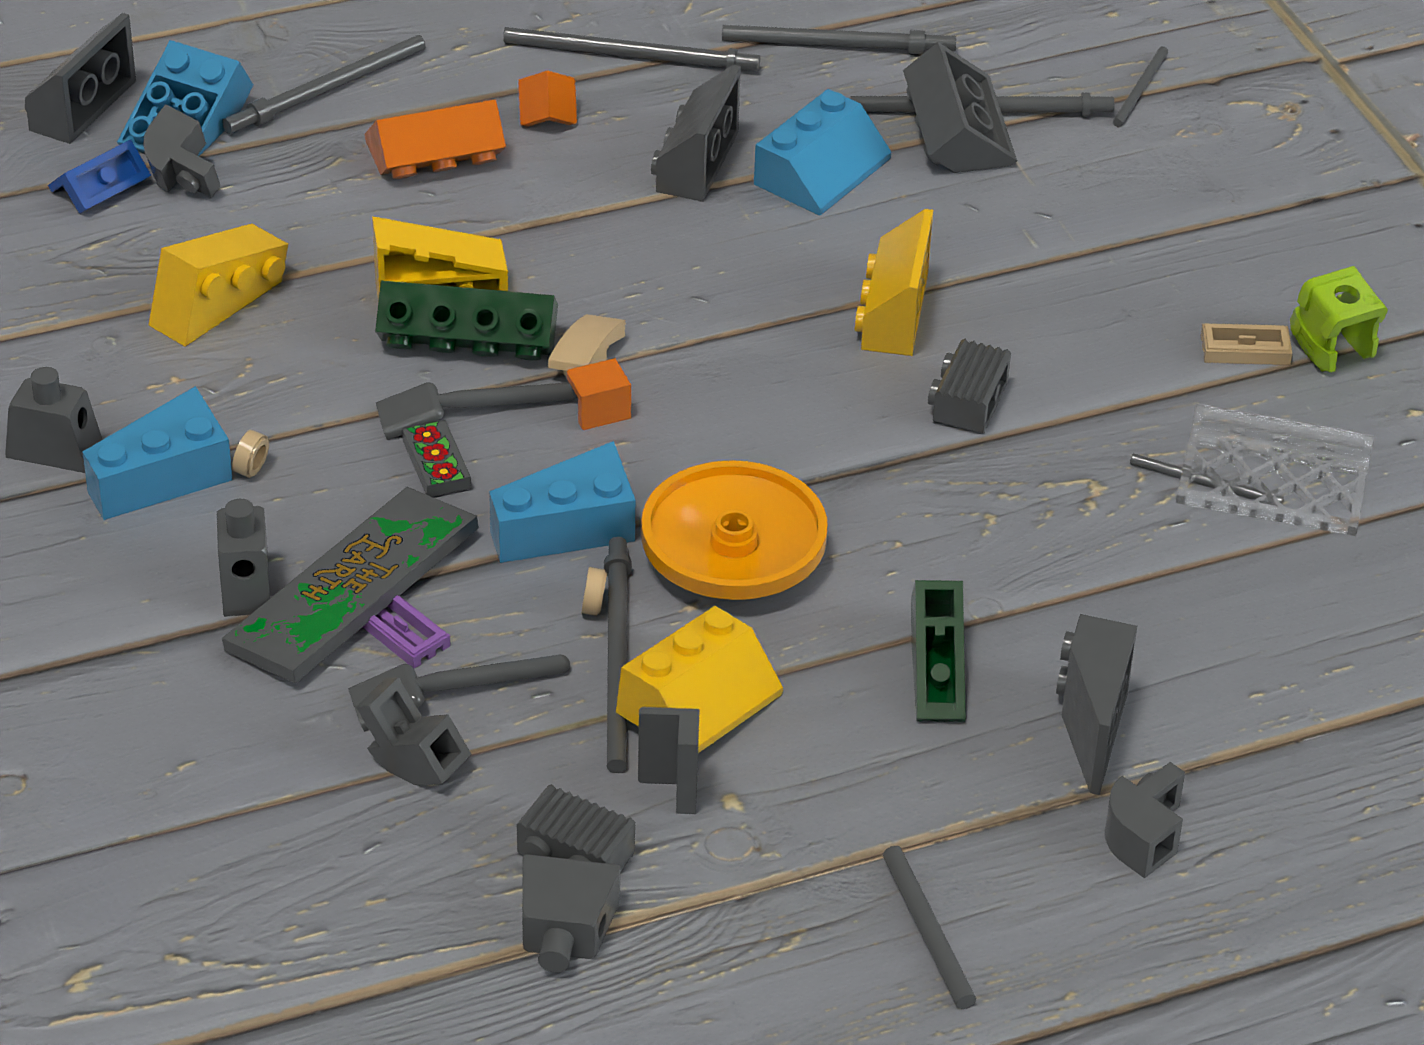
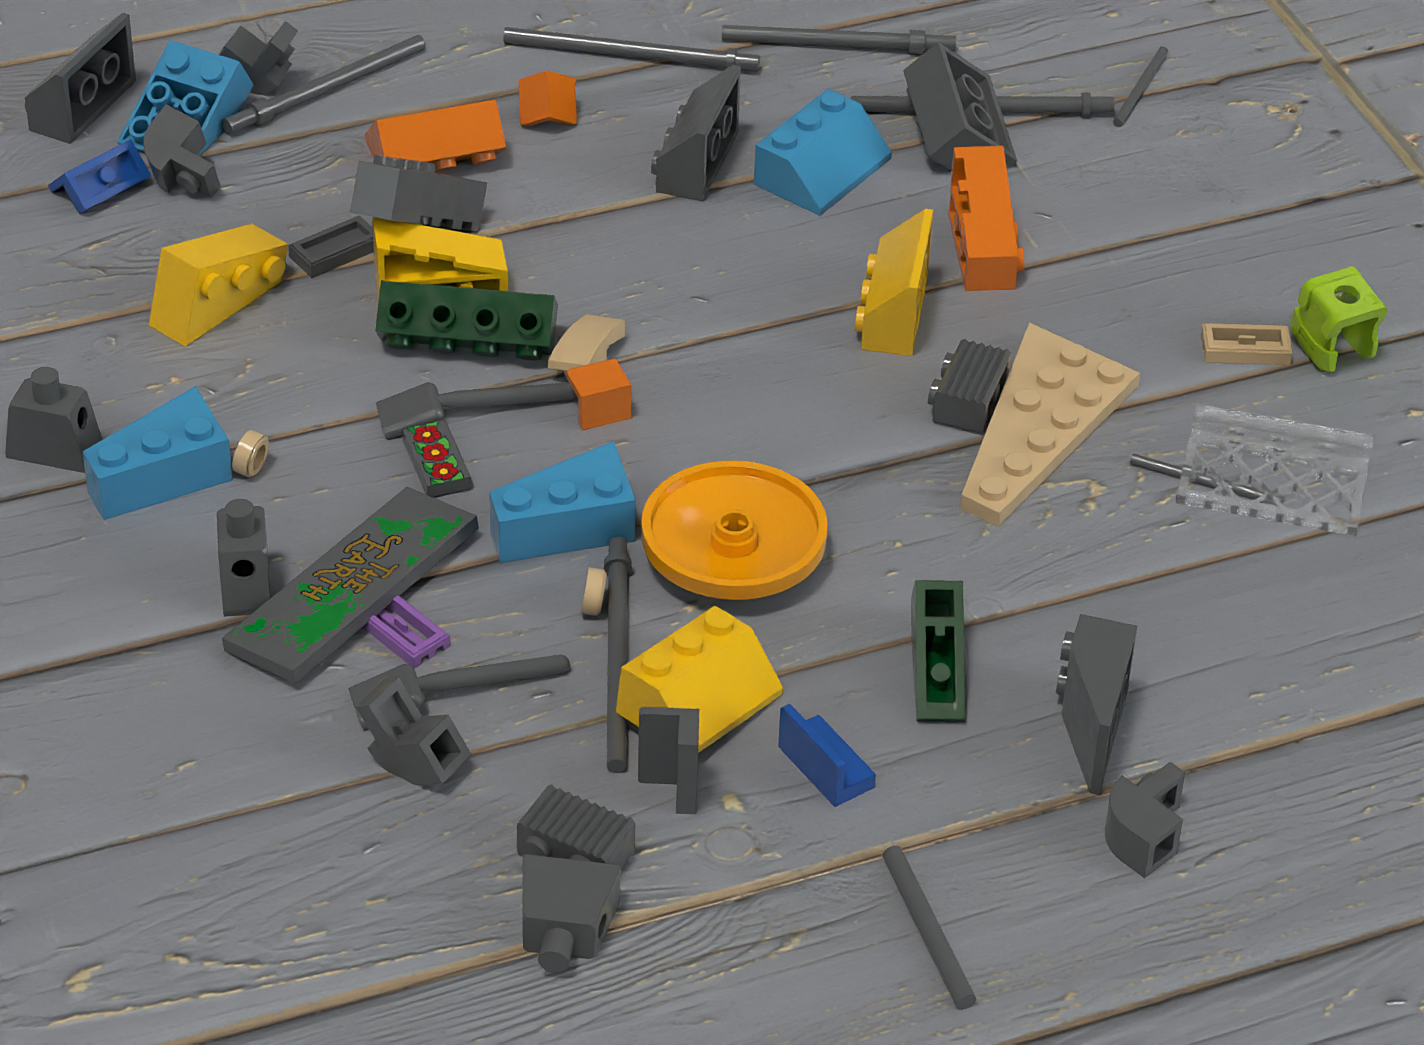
(262, 62): none -> dark grey brick
(333, 246): none -> dark grey tile
(417, 194): none -> dark grey wedge
(823, 756): none -> blue panel
(983, 219): none -> orange wedge
(1043, 414): none -> tan wing

